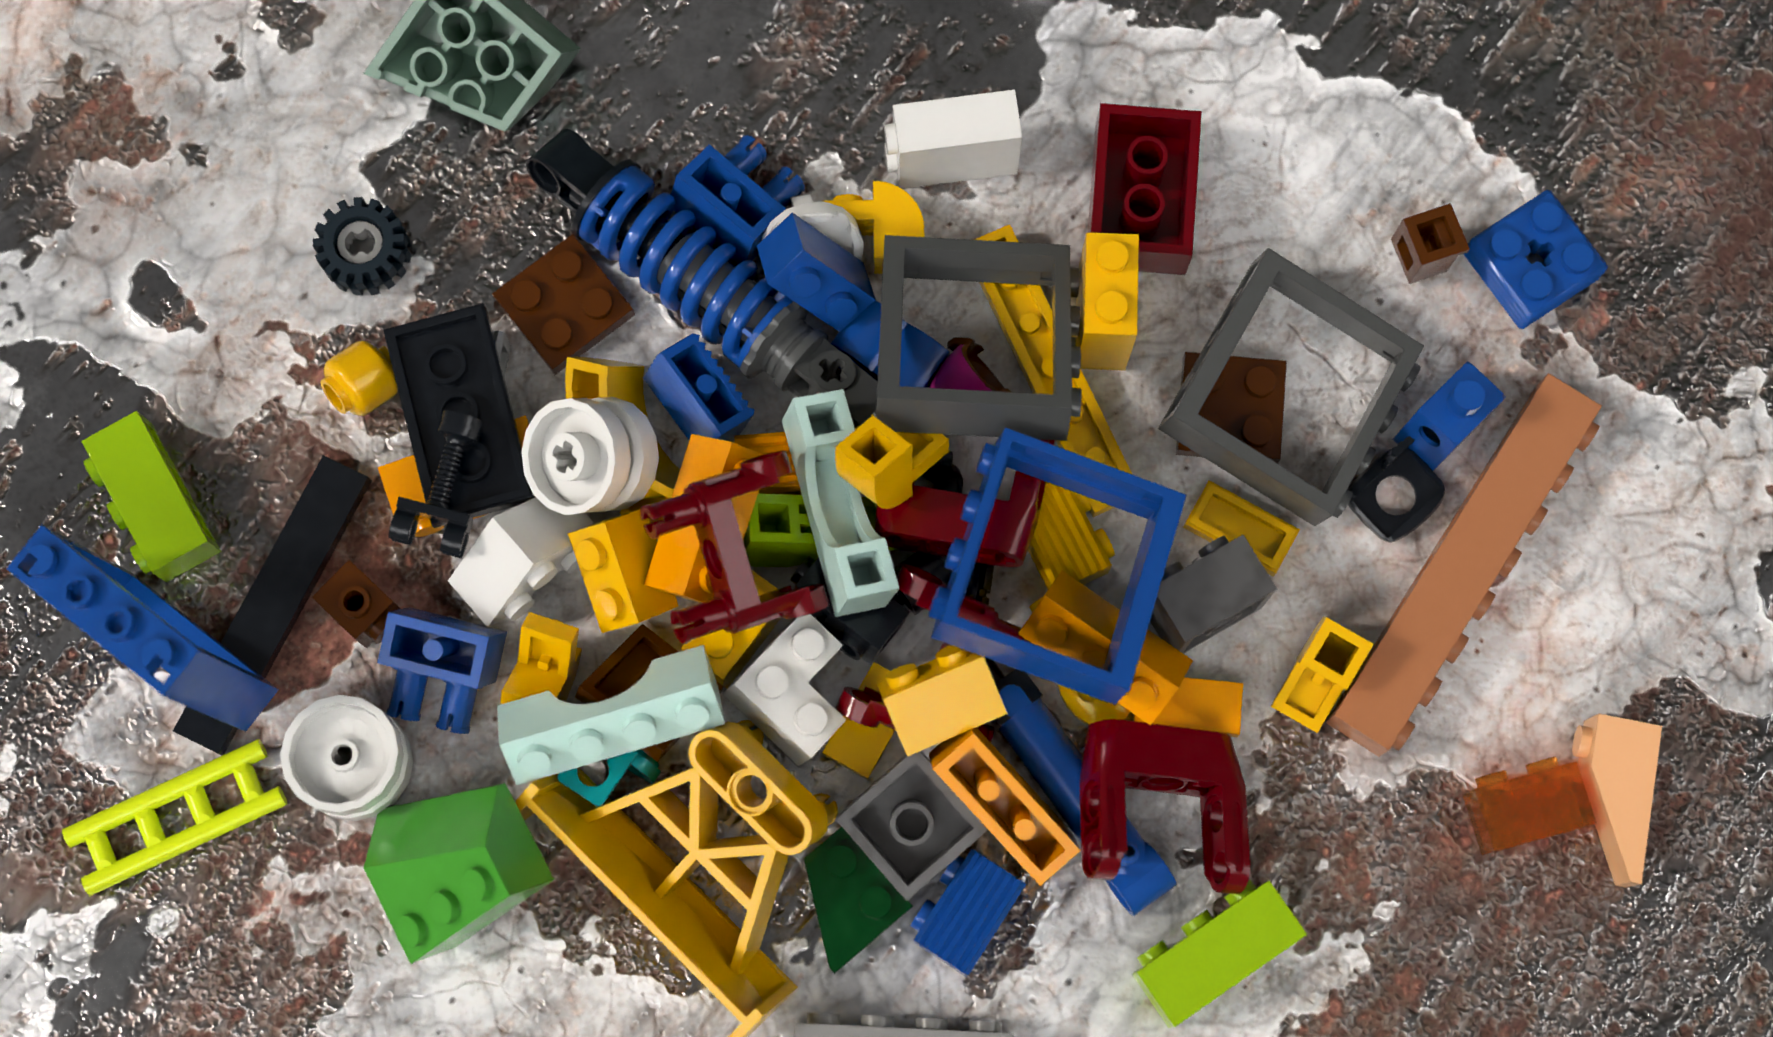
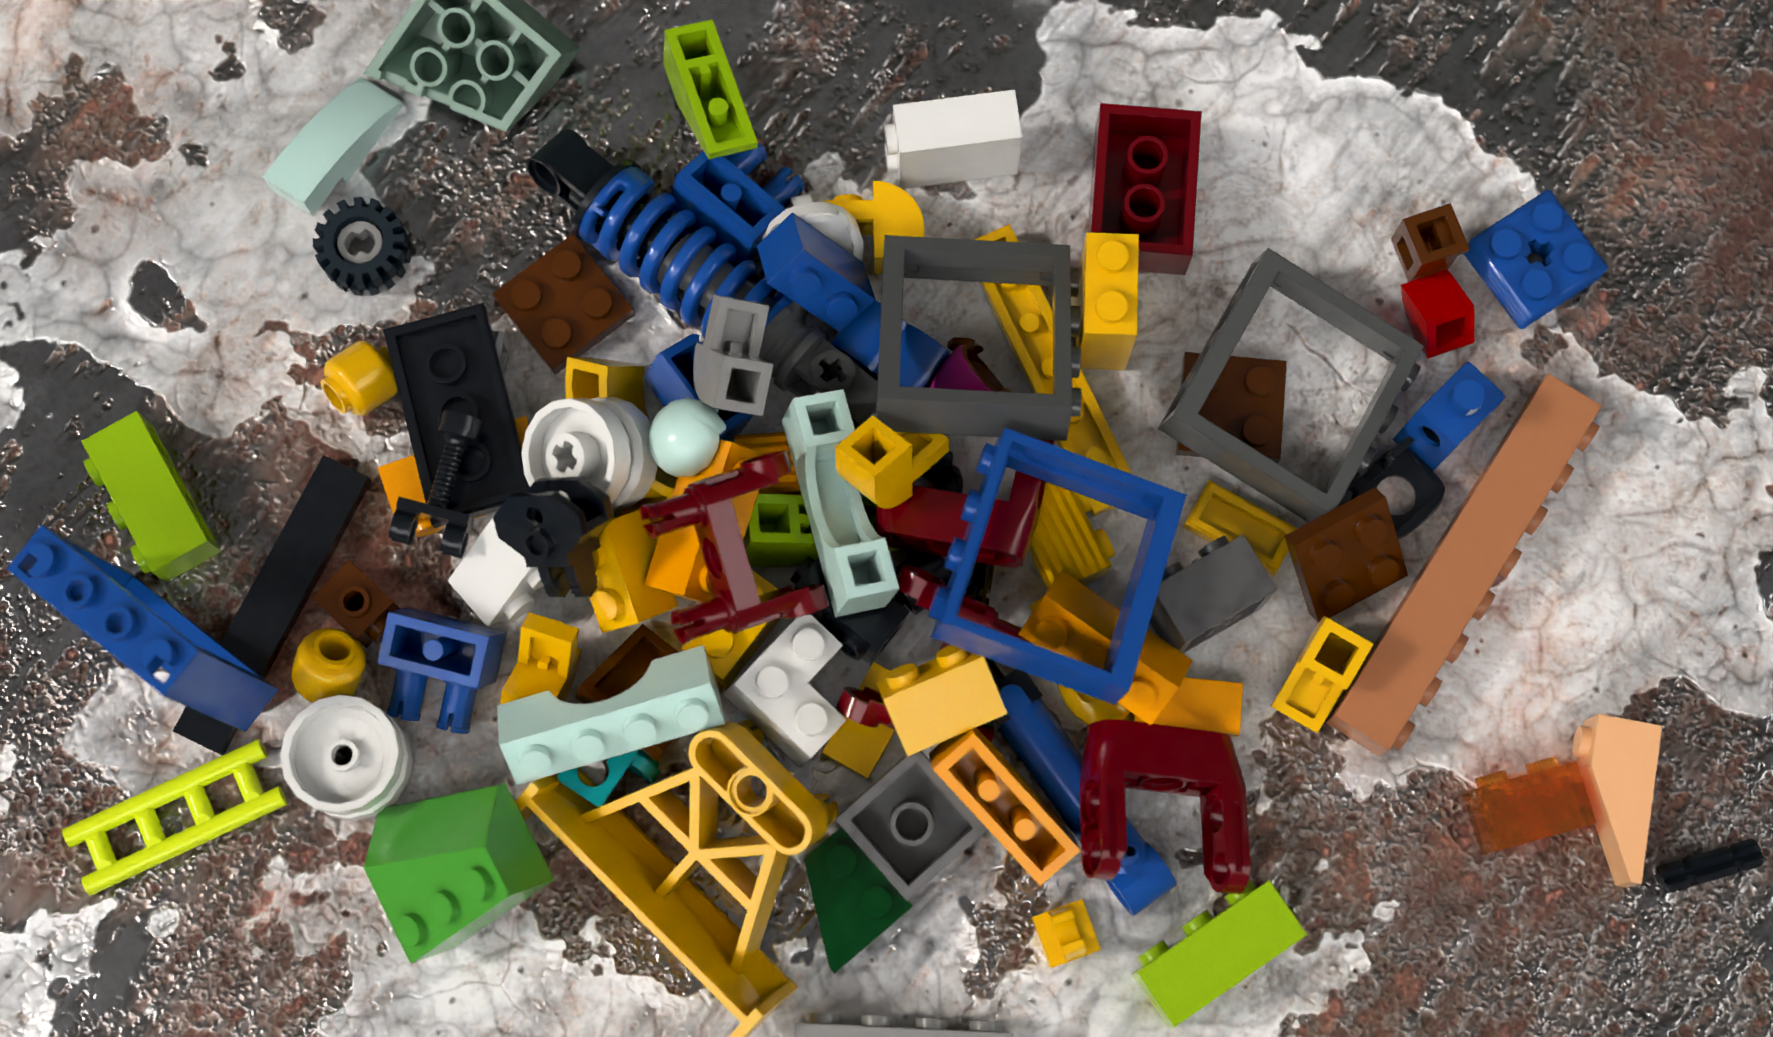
(328, 664): none -> yellow head
(332, 145): none -> light aqua slope
(557, 532): none -> black hinge
(685, 436): none -> light aqua hair
(707, 89): none -> lime slope
(728, 362): none -> light grey brick
(967, 912): blue brick -> none
(1066, 933): none -> yellow tile
(1346, 555): none -> reddish brown plate
(1439, 313): none -> red brick
(1709, 866): none -> black axle

